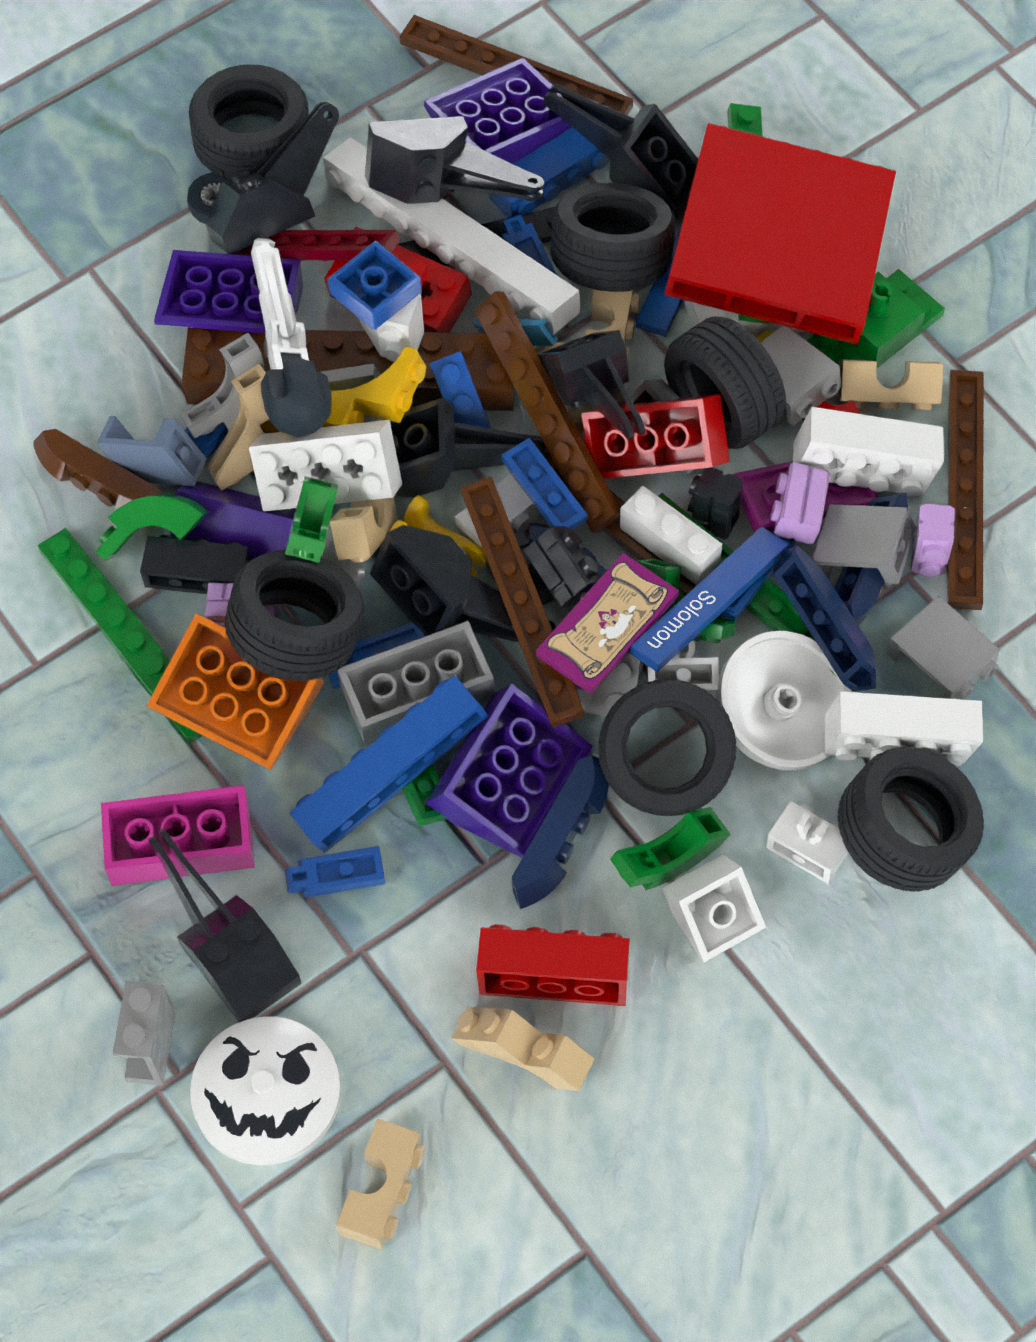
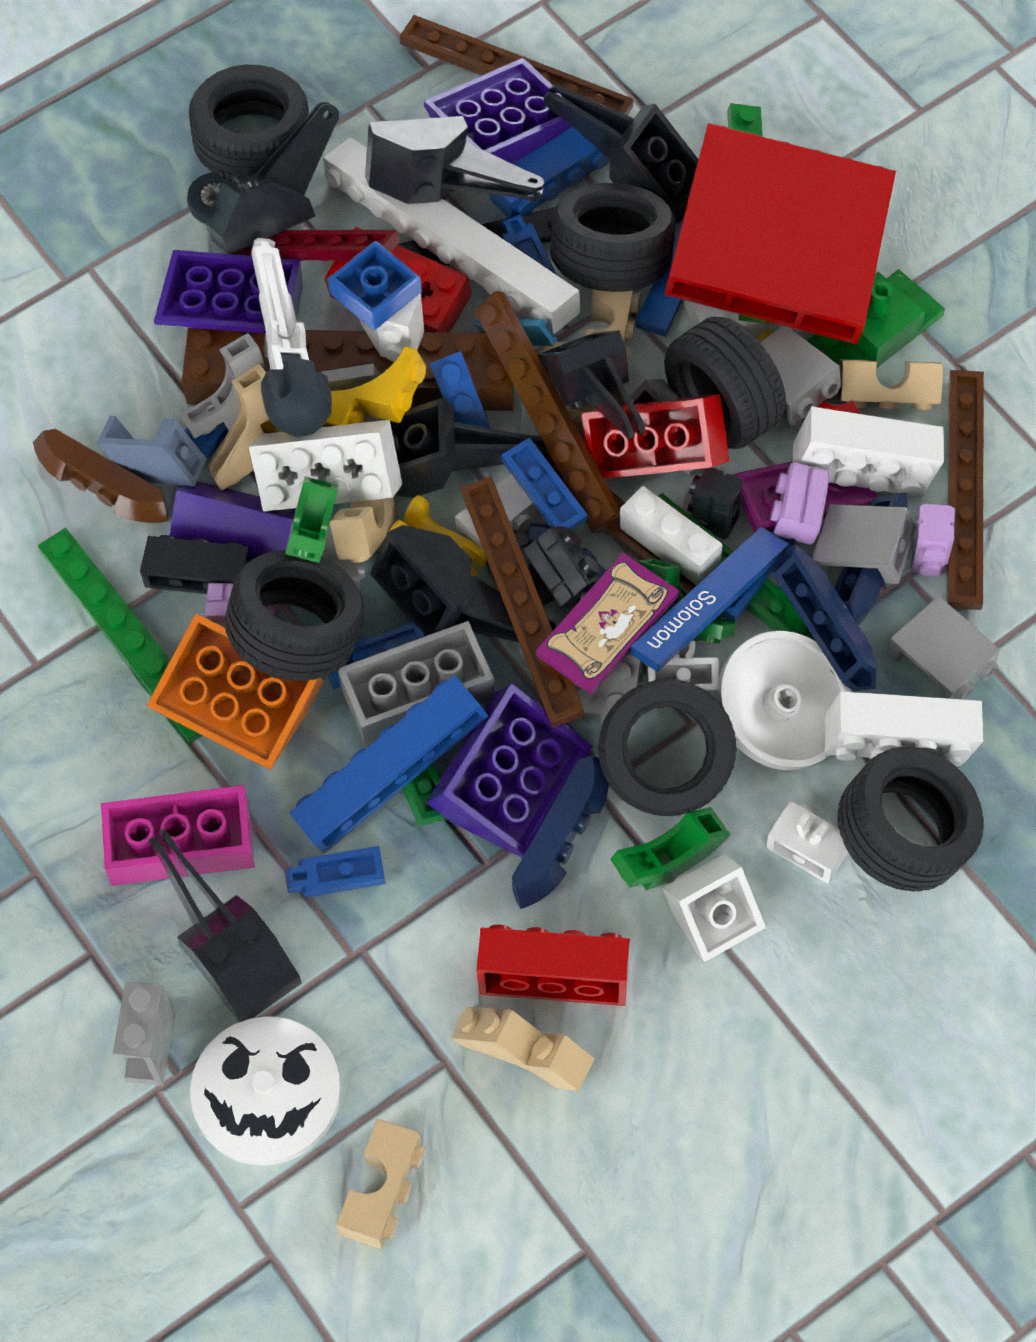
(163, 510): green arch -> none

